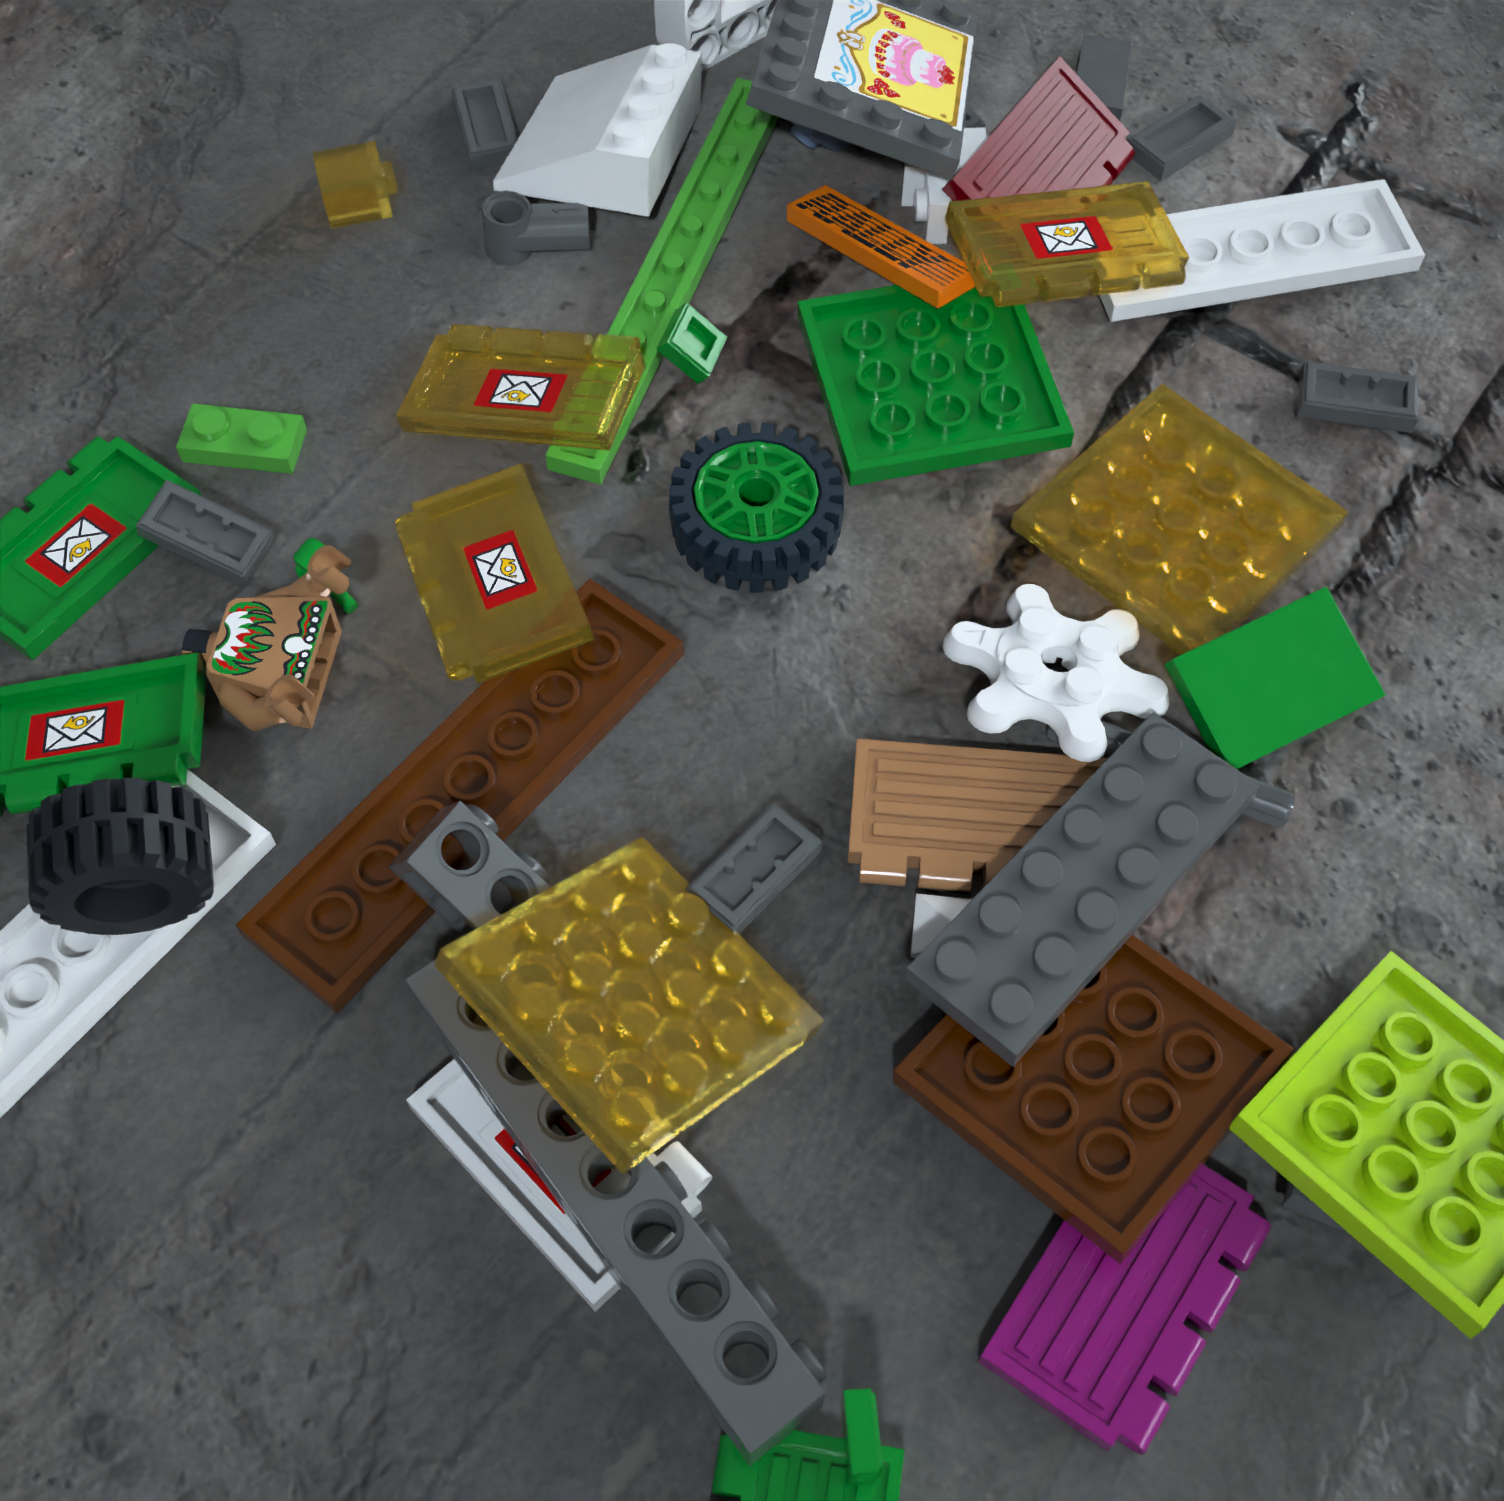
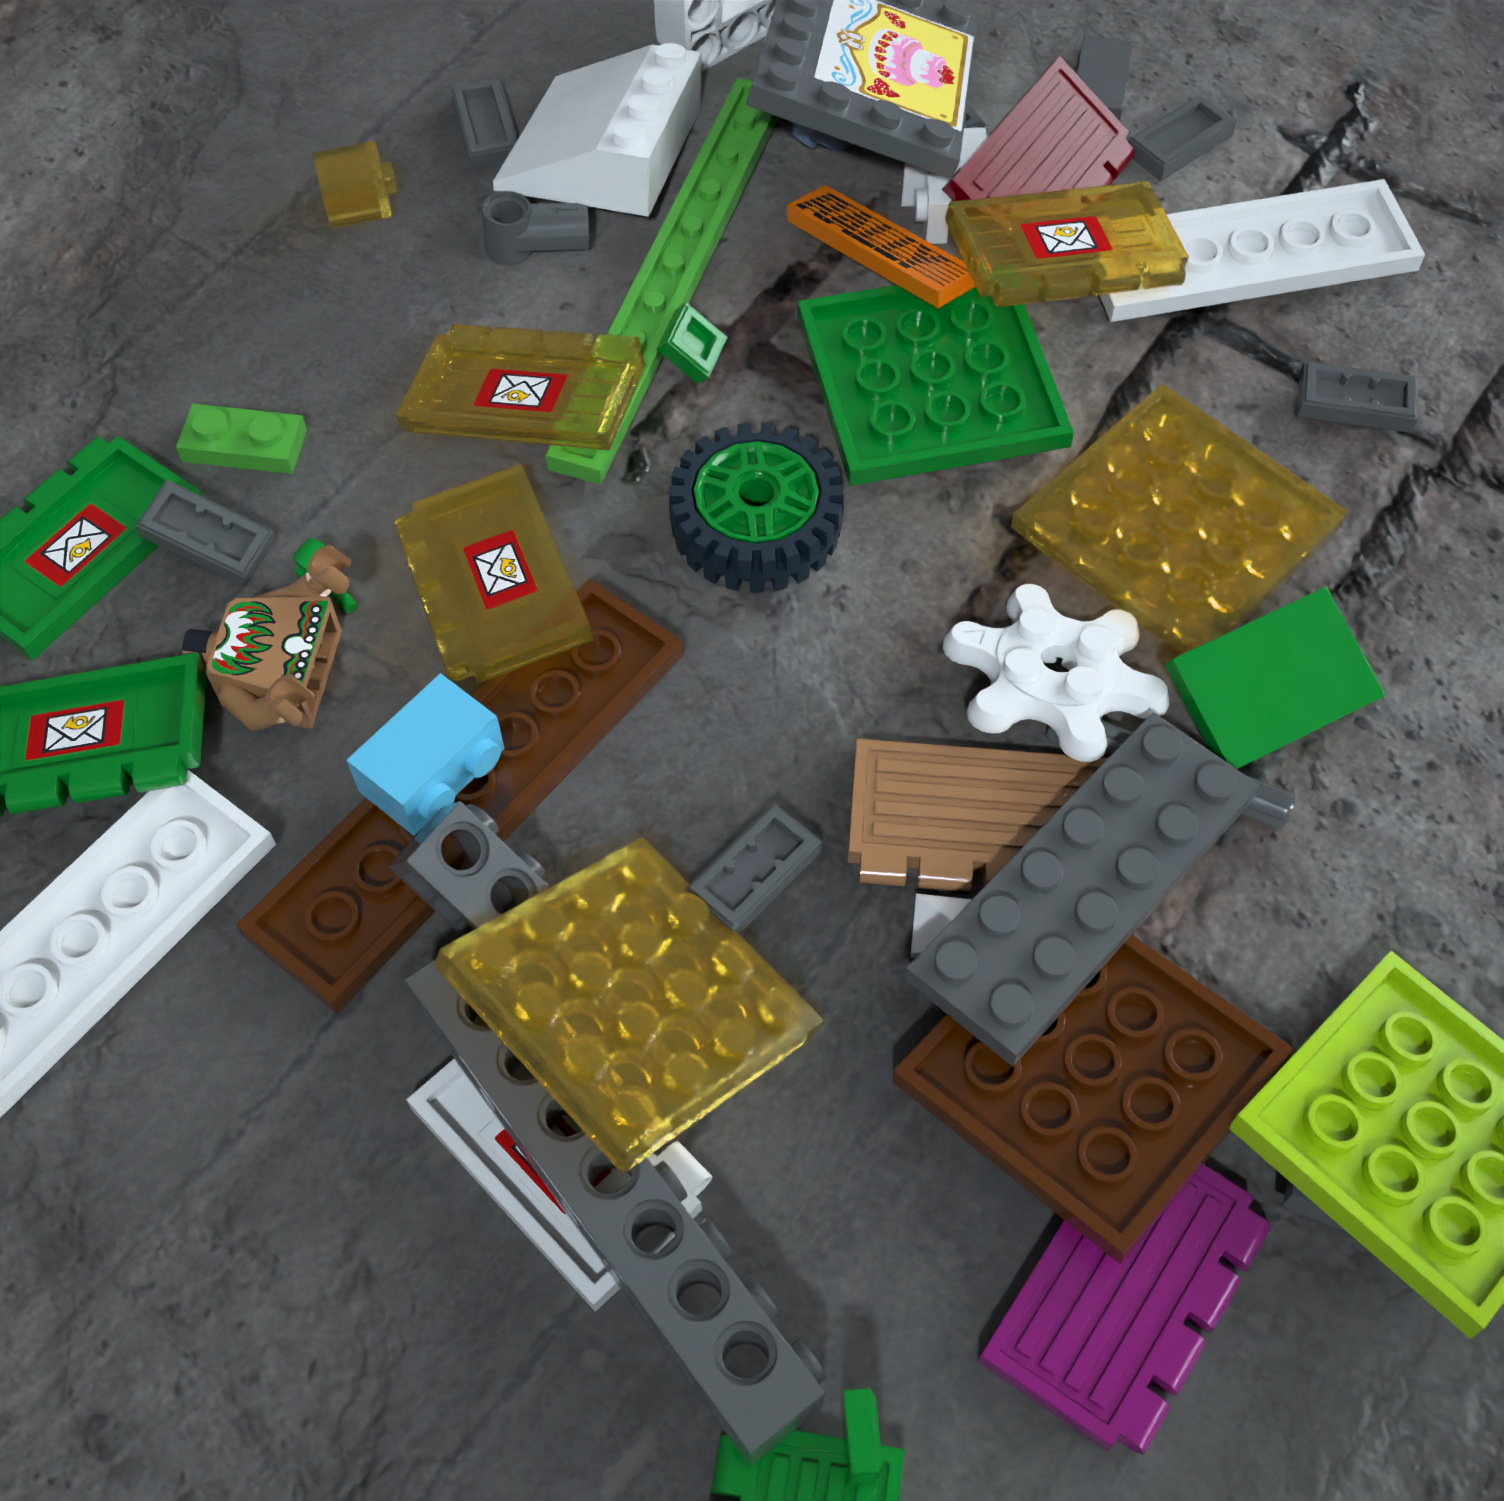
(119, 857): black tyre -> none
(427, 754): none -> medium azure brick

